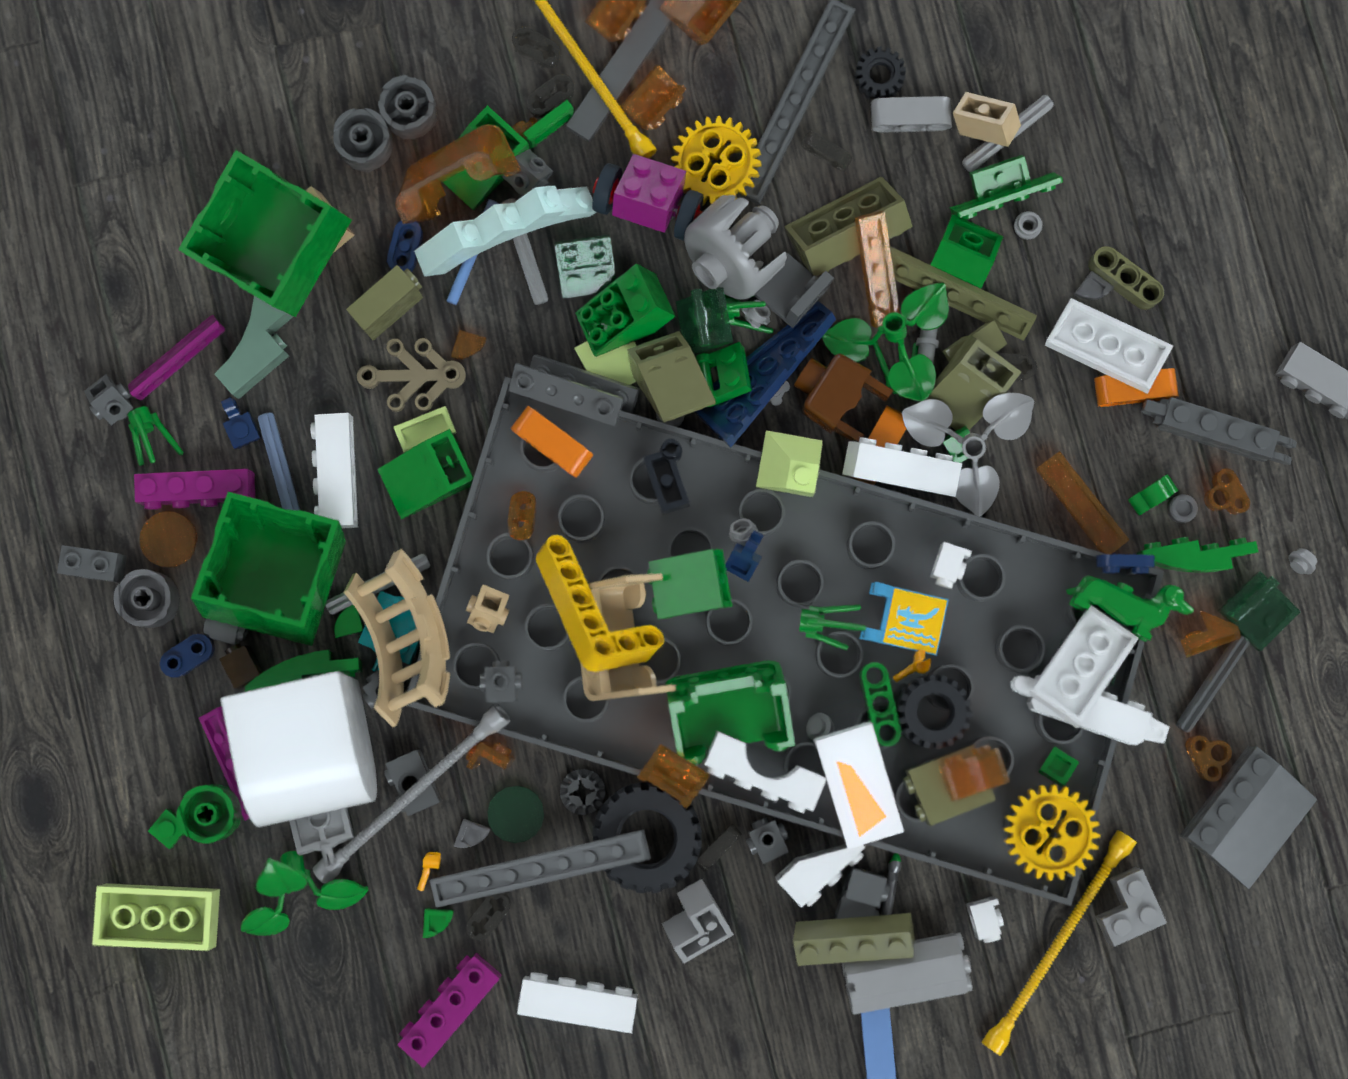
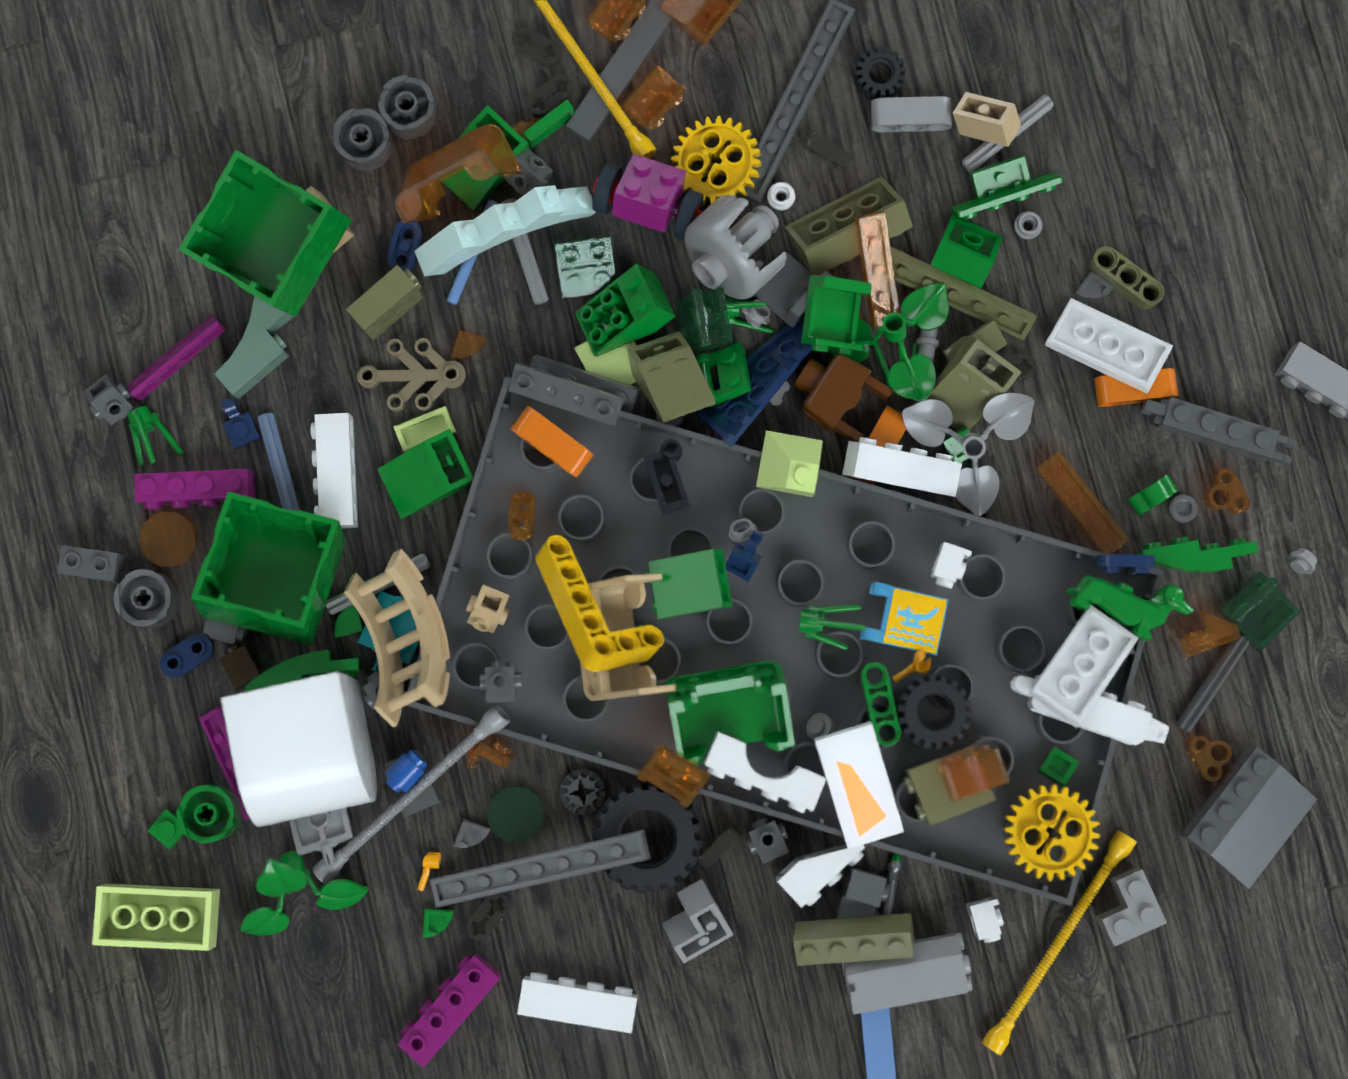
(405, 771): none -> blue brick
(784, 188): none -> white plate
(833, 313): none -> green panel

